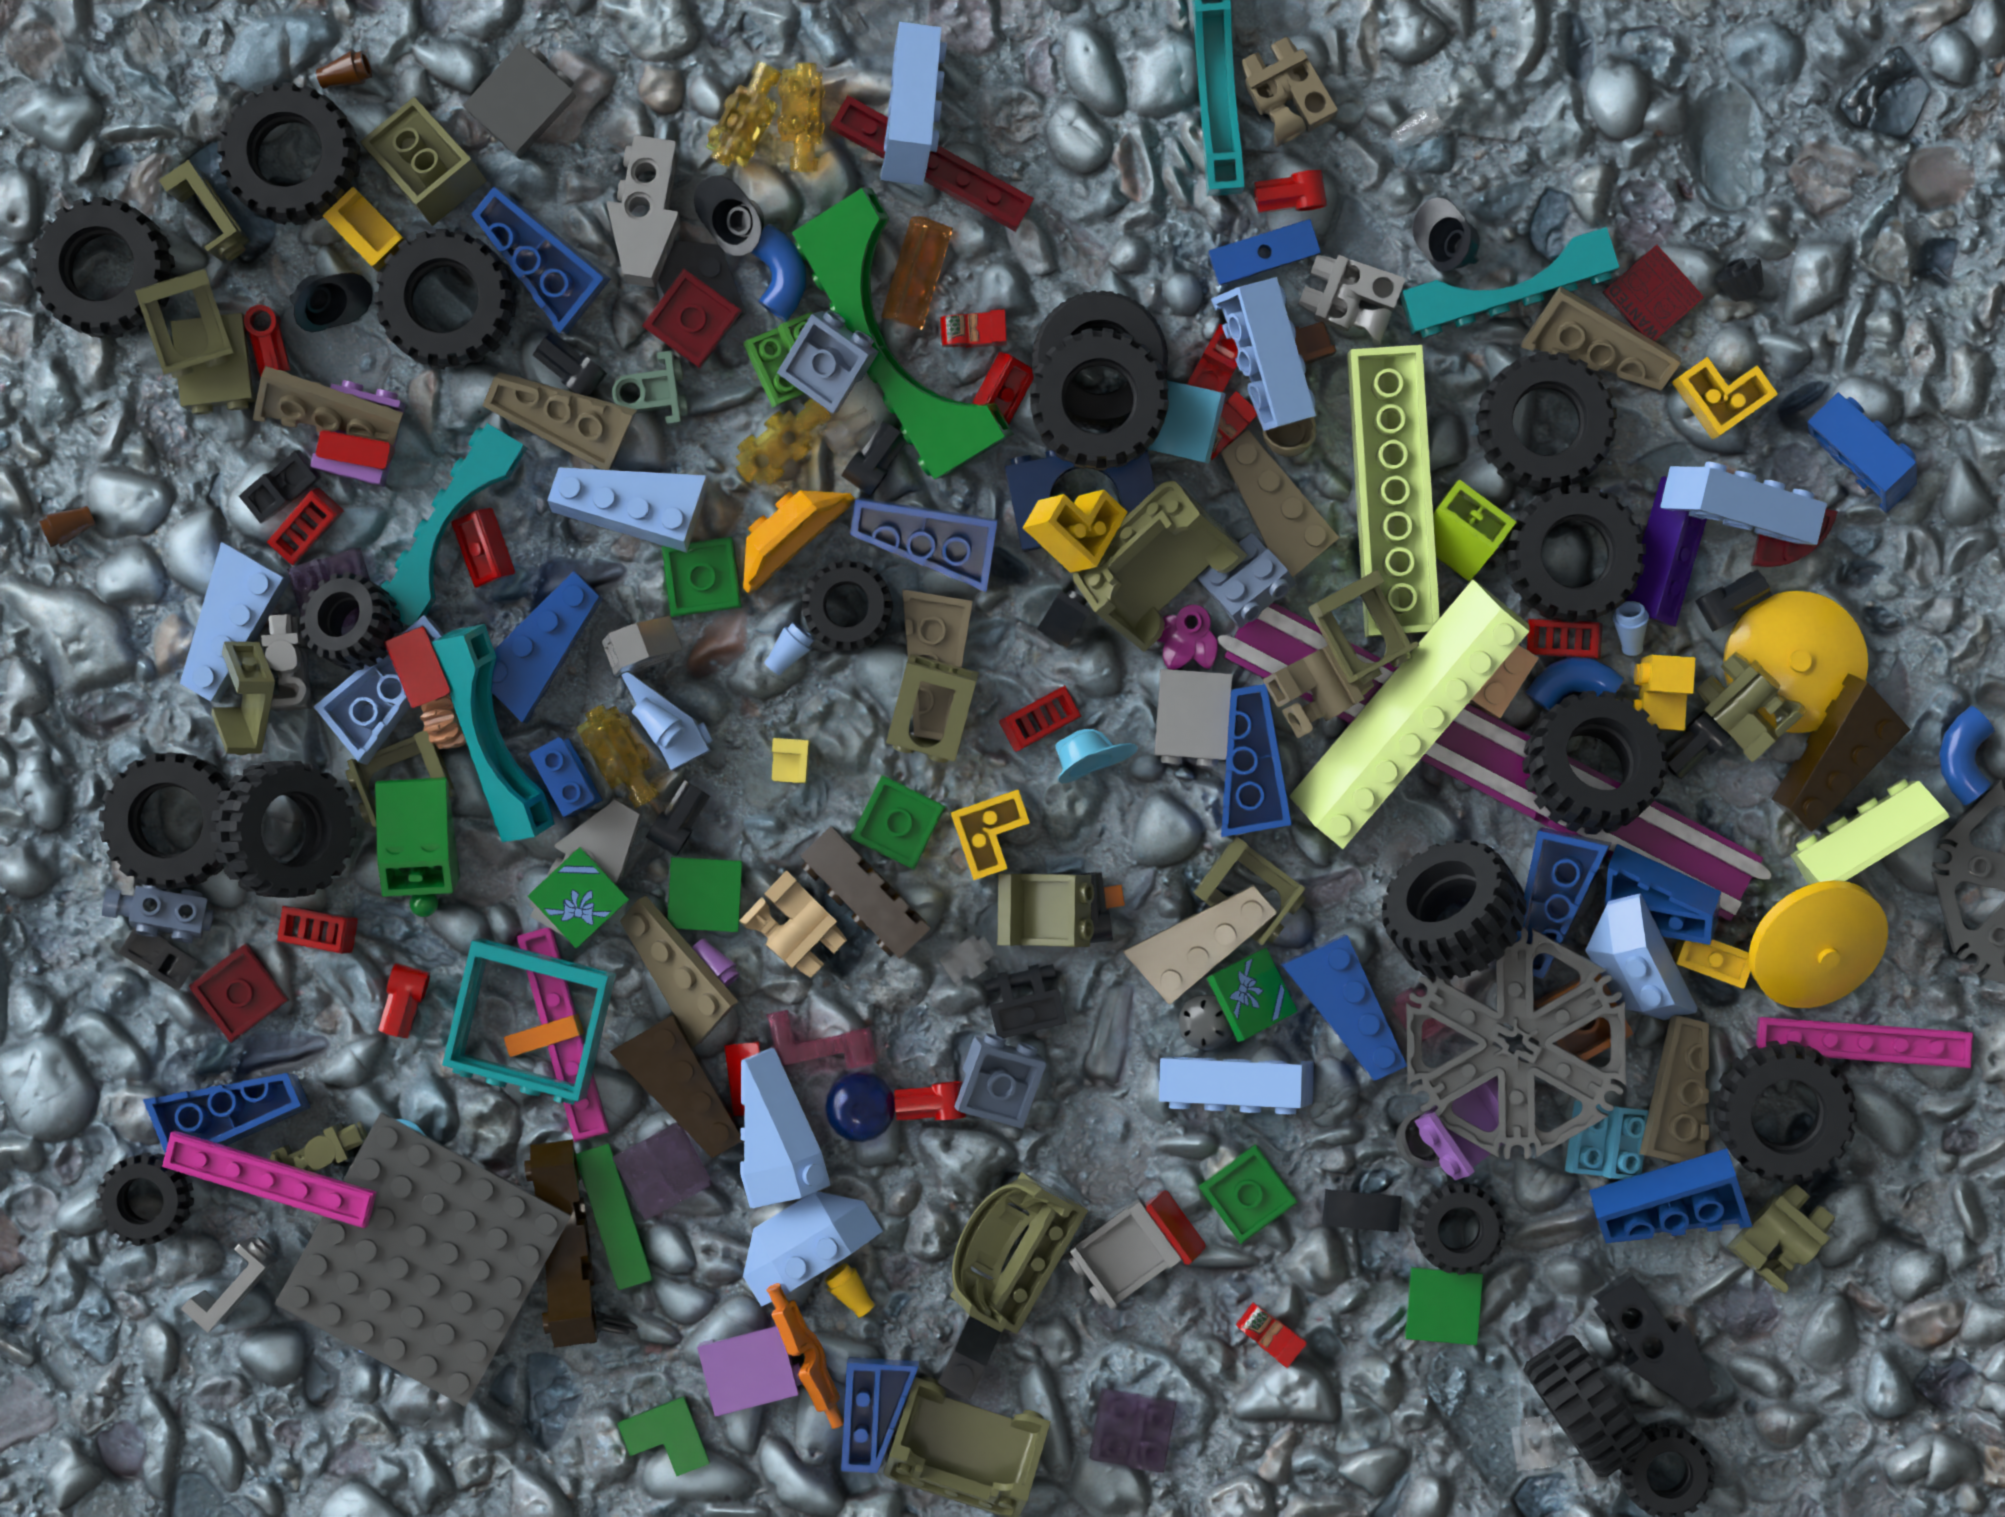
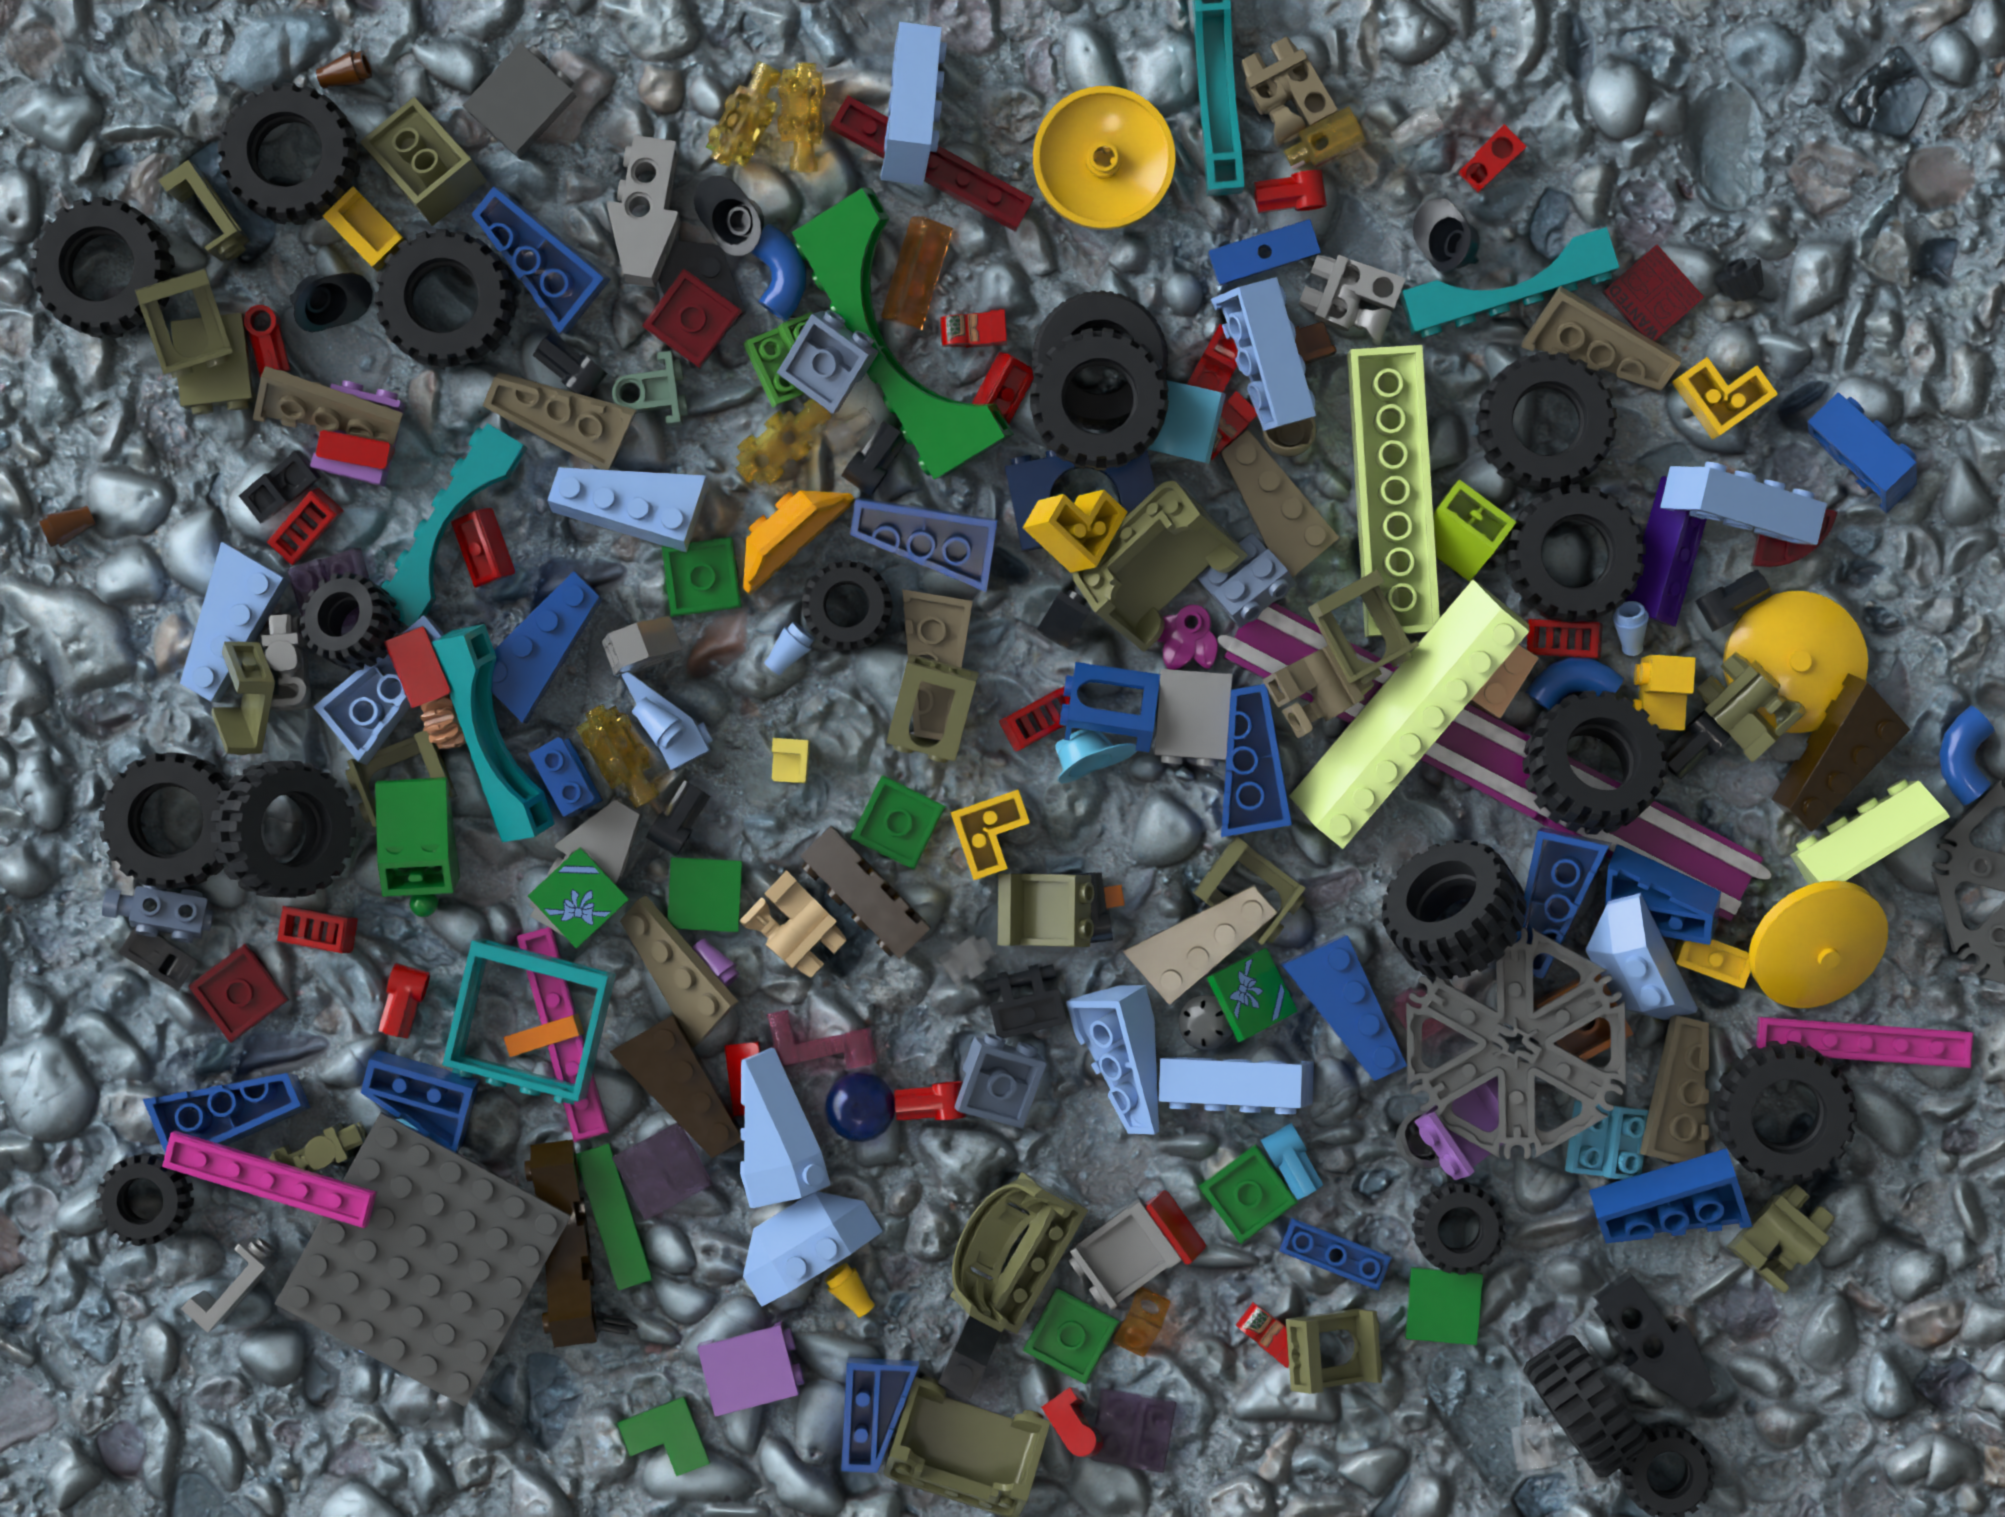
(423, 1095): none -> blue wedge
(800, 1340): orange piece -> none
(1071, 1335): none -> green tile
(1072, 1425): none -> red leg
(1083, 717): none -> blue panel
(1103, 157): none -> yellow dish
(1121, 1039): none -> light blue wedge
(1139, 1326): none -> clear orange bracket
(1289, 1154): none -> dark azure piece
(1305, 1355): none -> olive panel
(1314, 1245): none -> blue tile
(1344, 138): none -> clear yellow torso
(1361, 1210): black slope -> none
(1492, 158): none -> red leg

